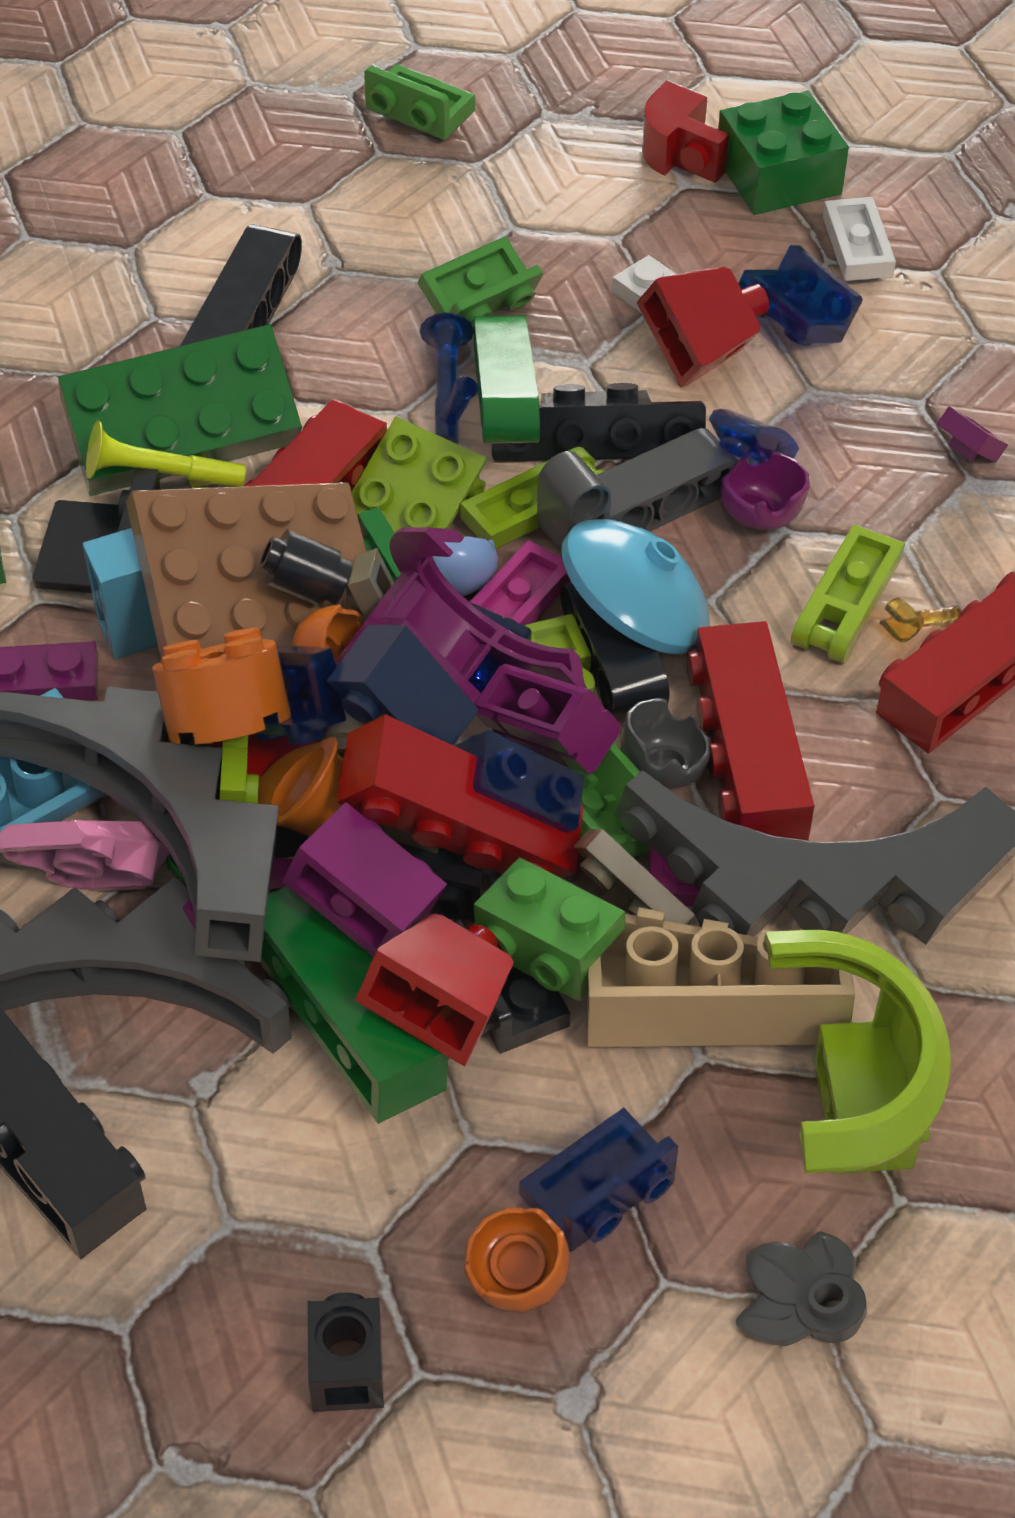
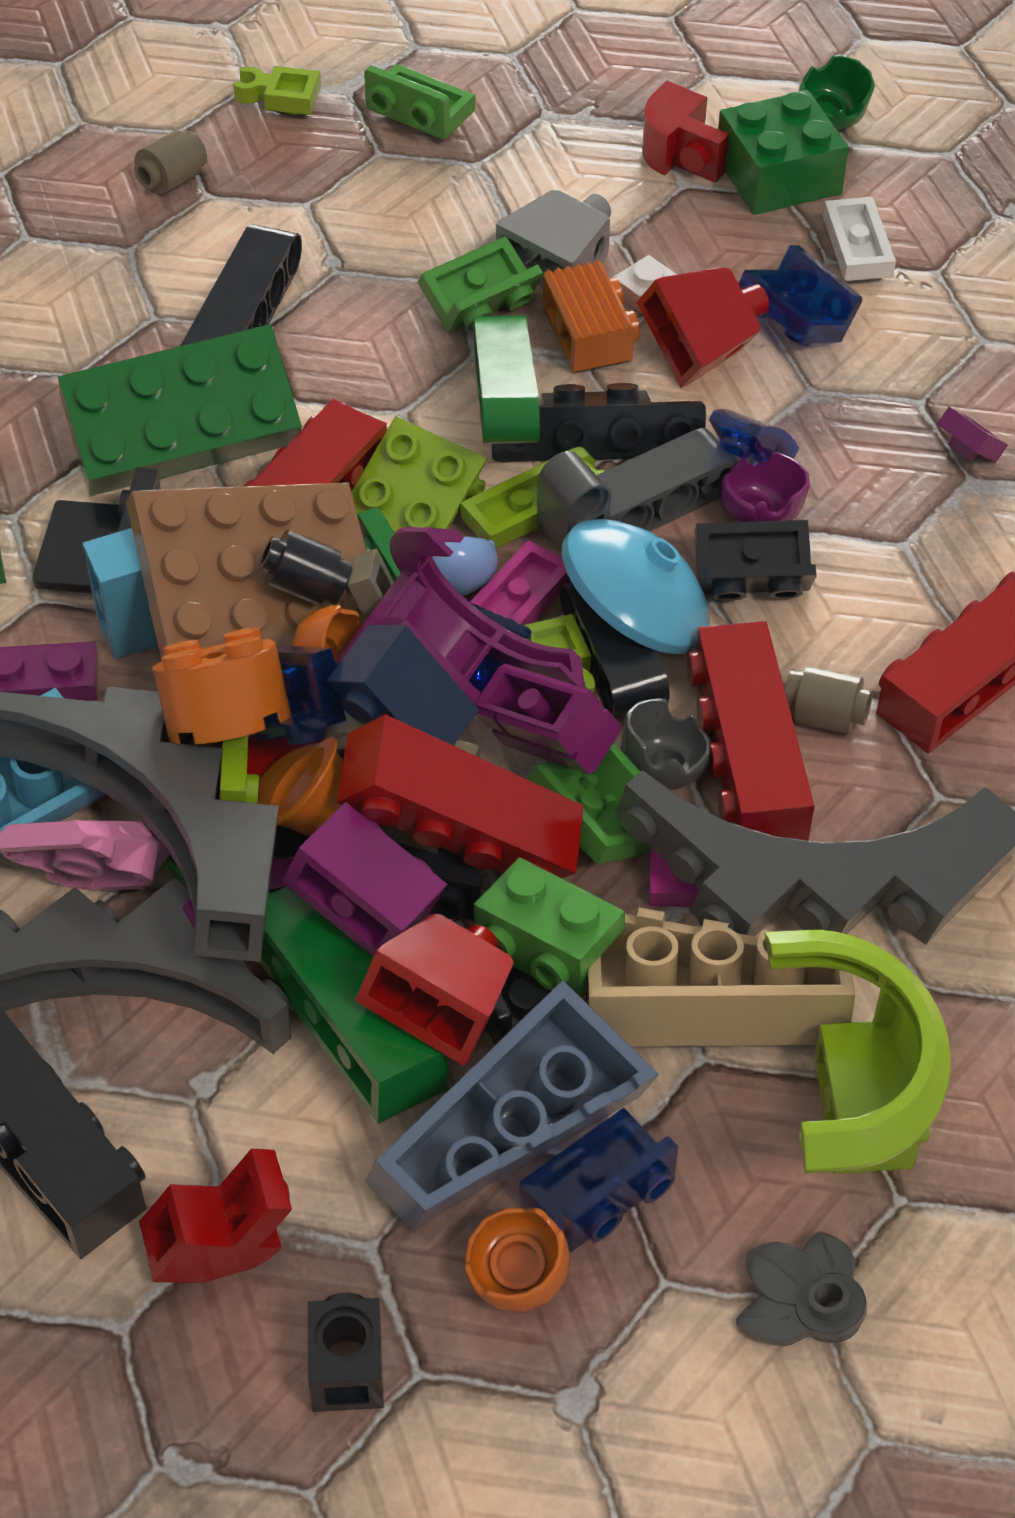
(170, 161): none -> dark tan brick
(199, 471): neon yellow piece -> none
(219, 1229): none -> red brick
(284, 90): none -> lime plate
(446, 334): clear blue piece -> none
(520, 1100): none -> sand blue wedge
(526, 780): clear blue bracket -> none
(558, 231): none -> light grey torso
(589, 316): none -> orange brick
(612, 865): dark tan plate -> none
(754, 558): none -> black bracket
(827, 699): none -> dark tan brick
(841, 89): none -> green hair
(848, 592): lime plate -> none
(907, 622): clear yellow hand -> none

